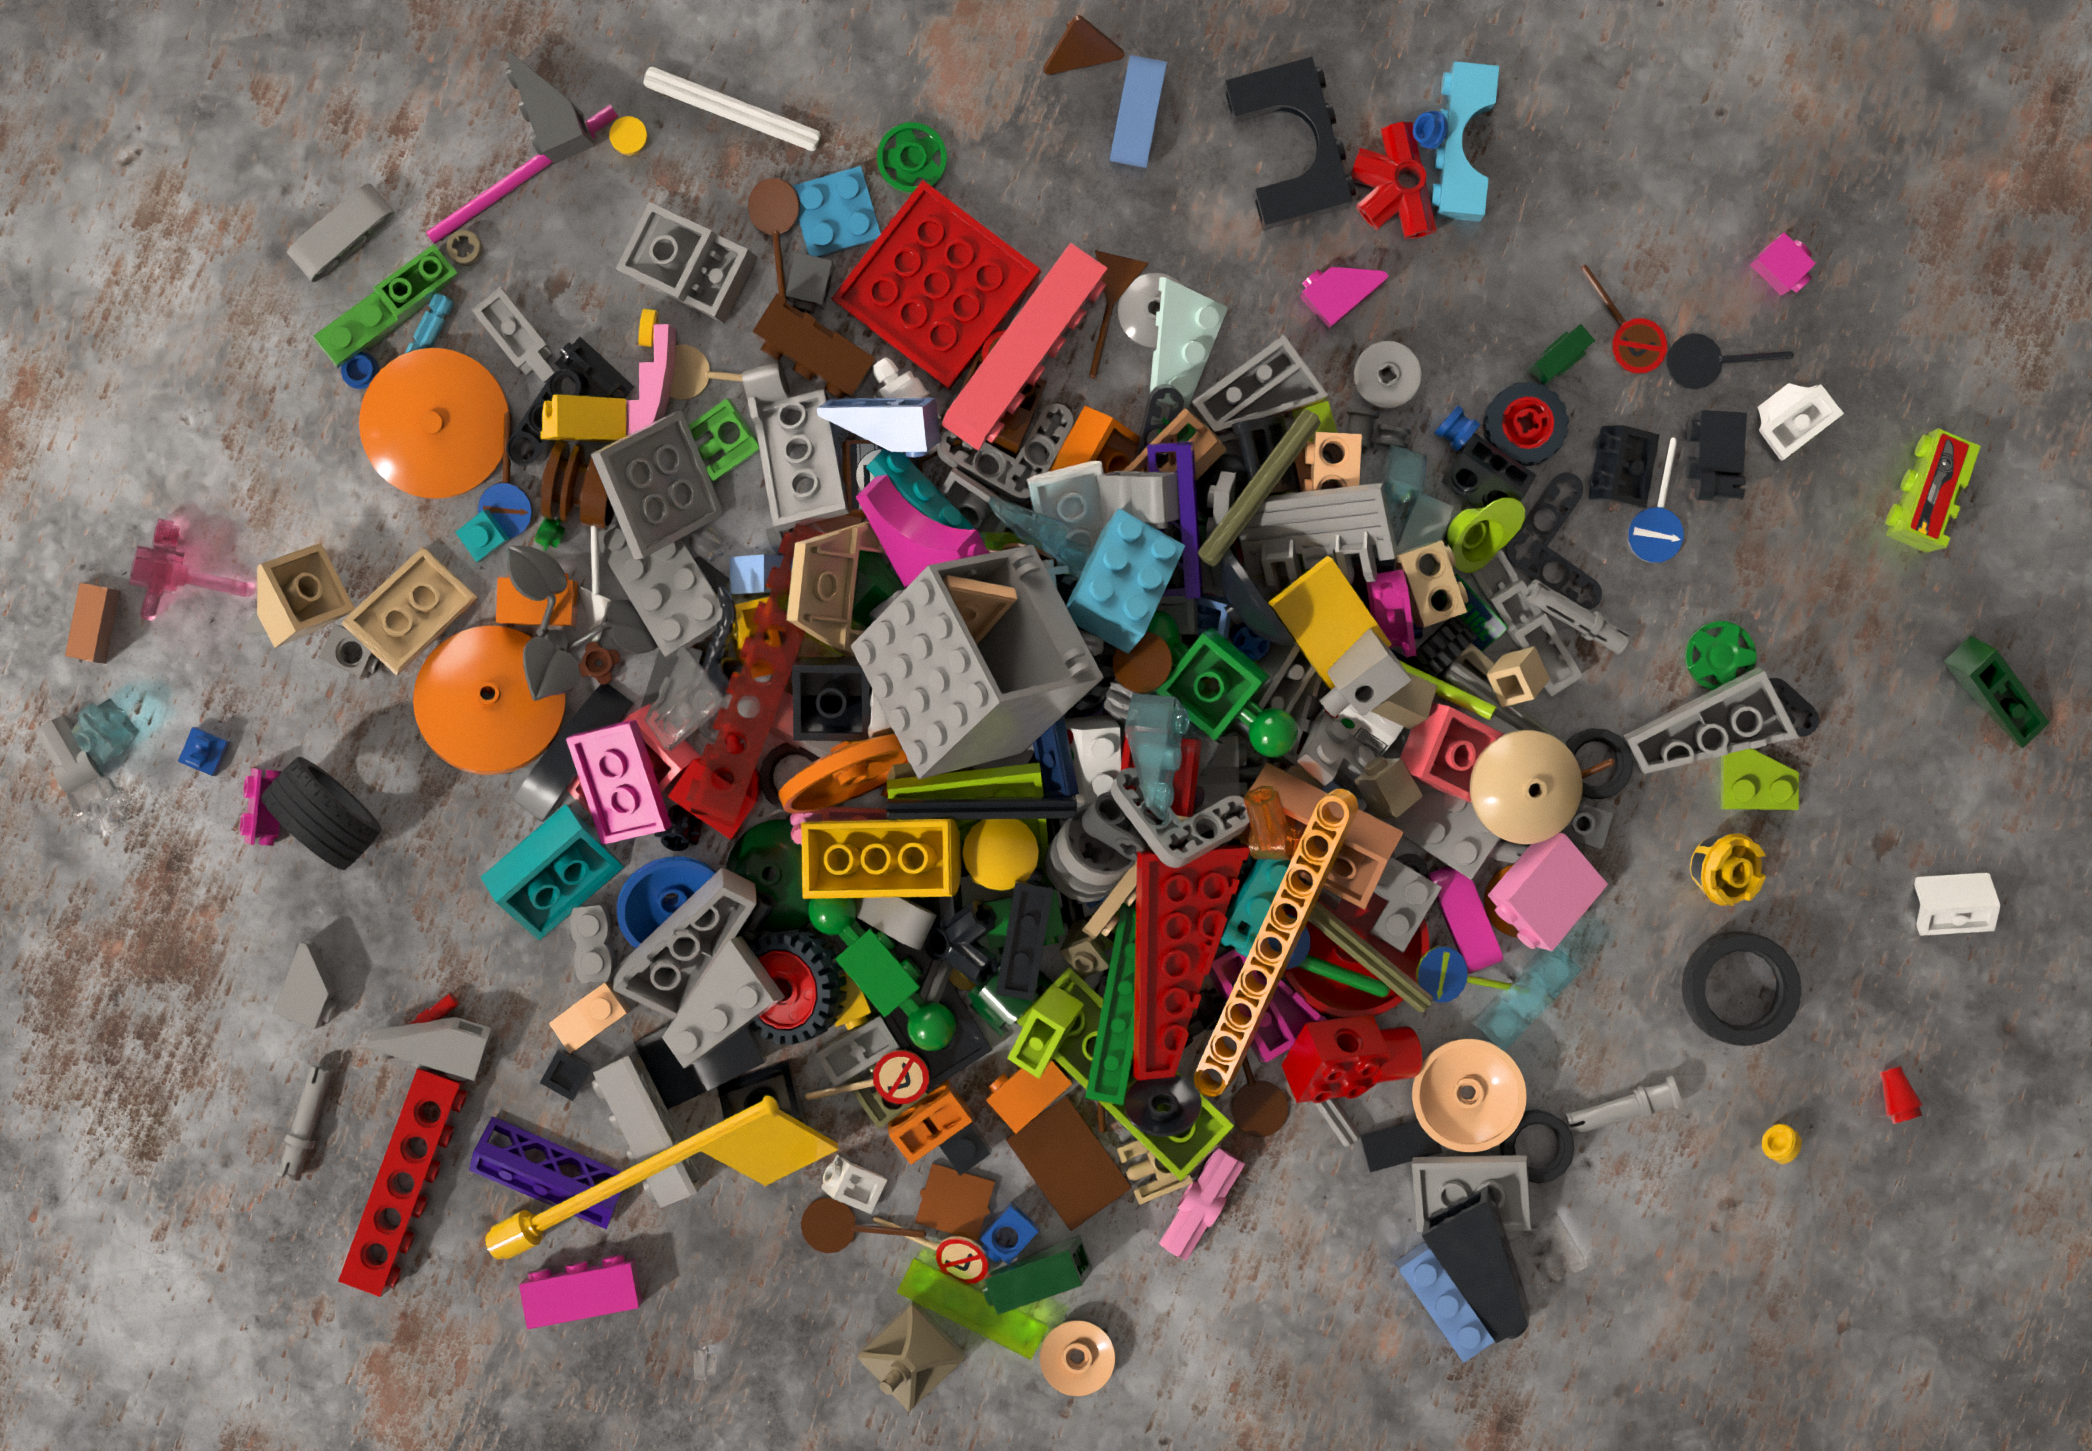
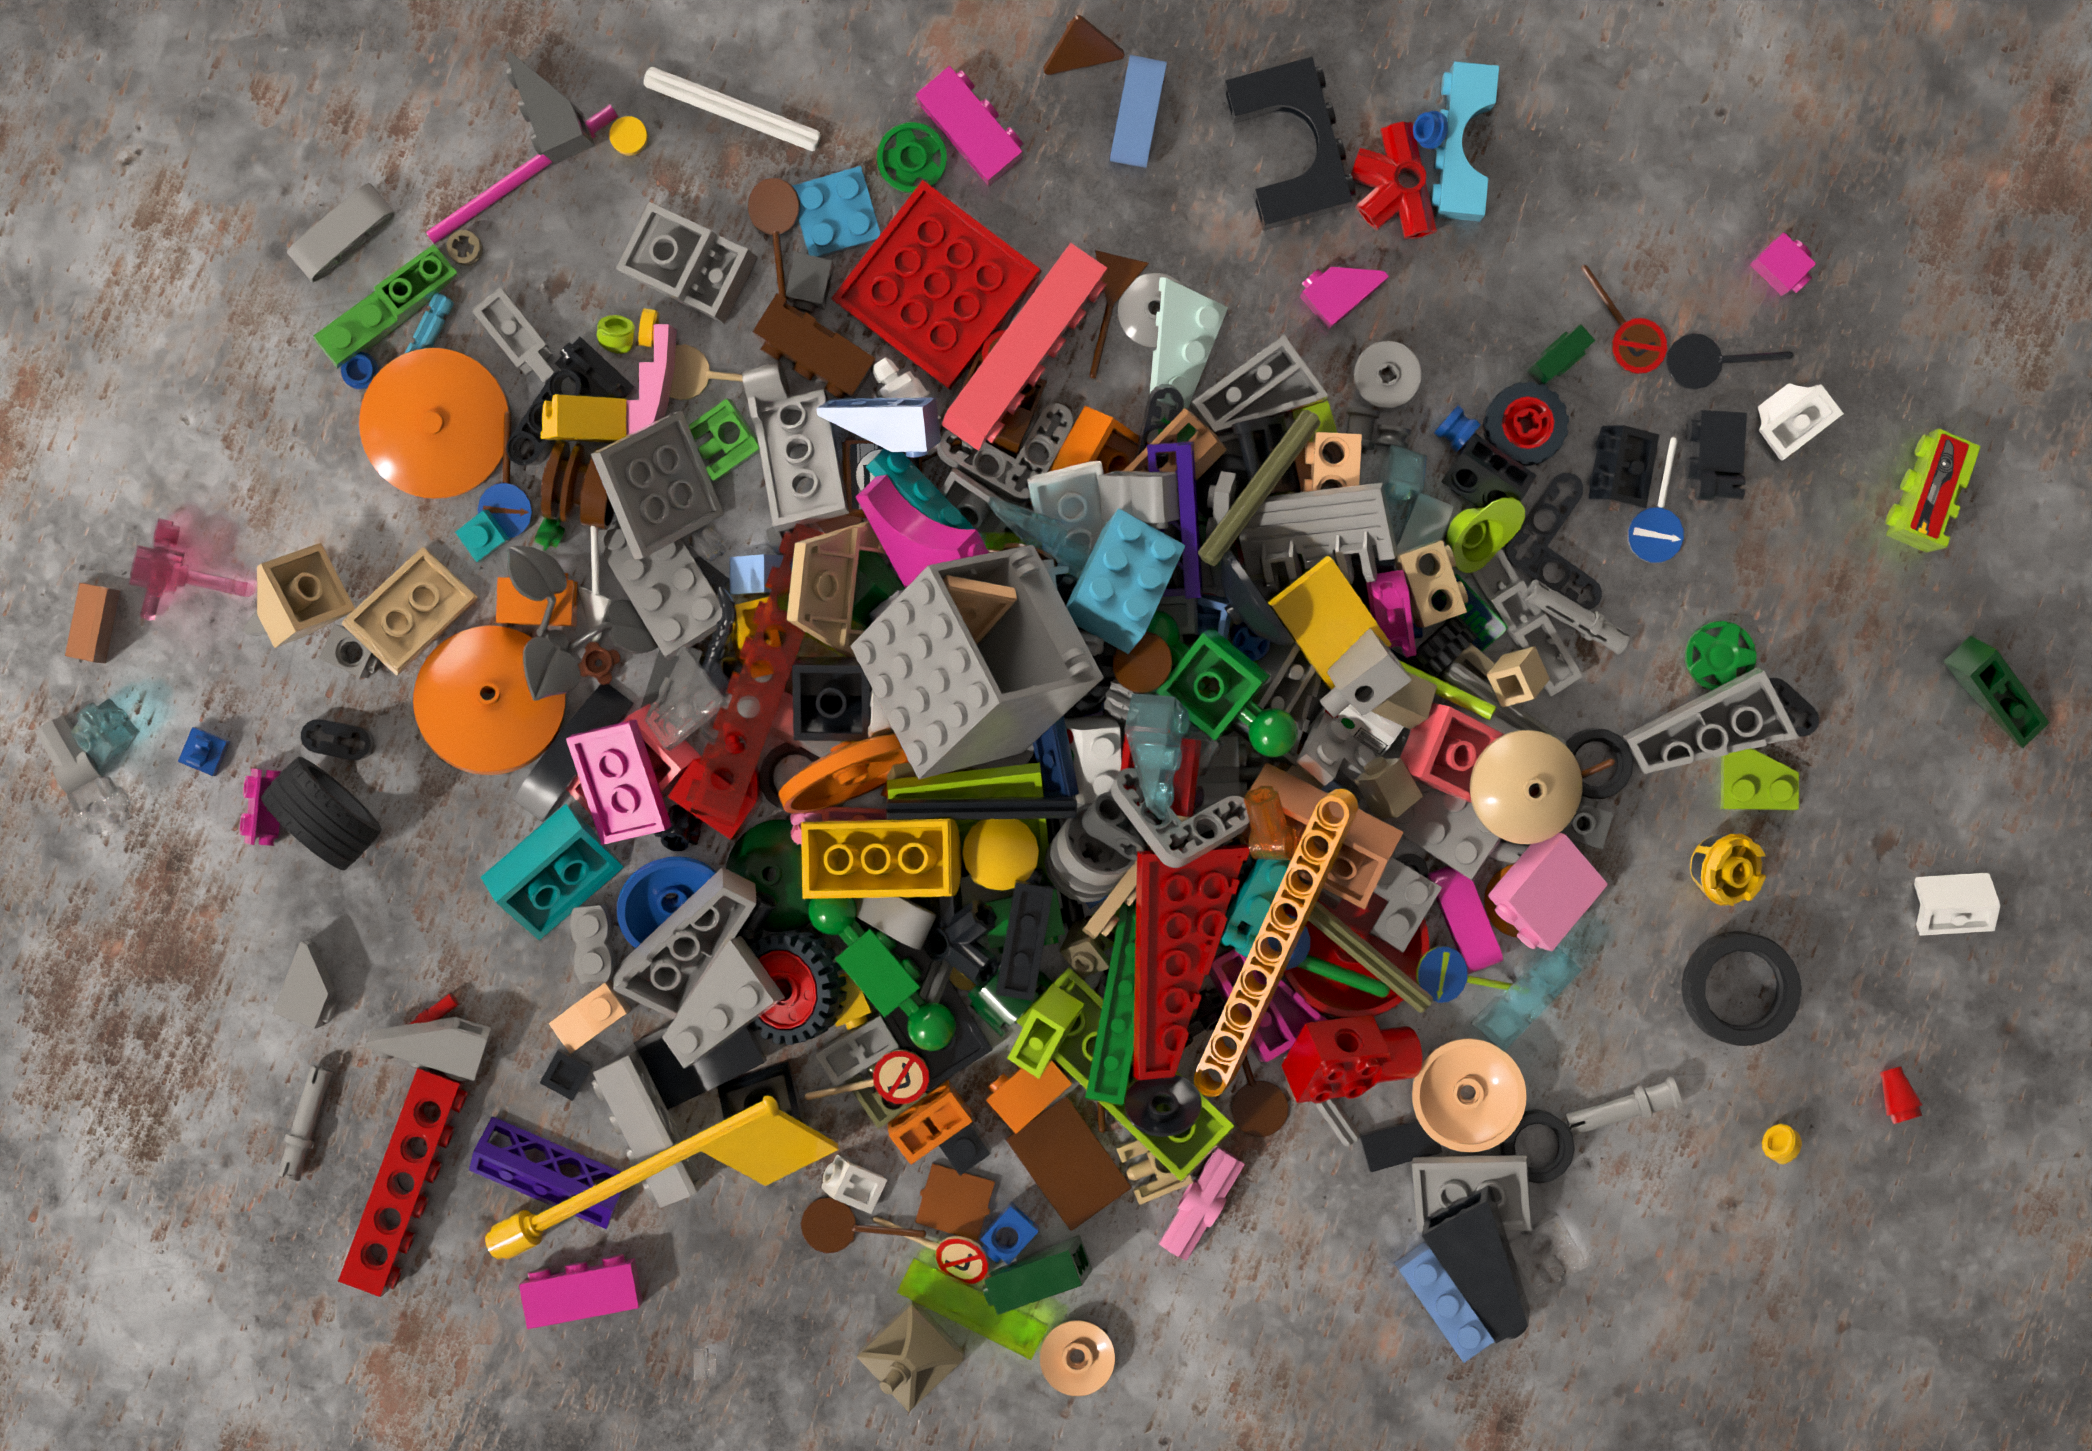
(335, 748): none -> black beam
(615, 334): none -> lime tile
(970, 125): none -> dark pink brick

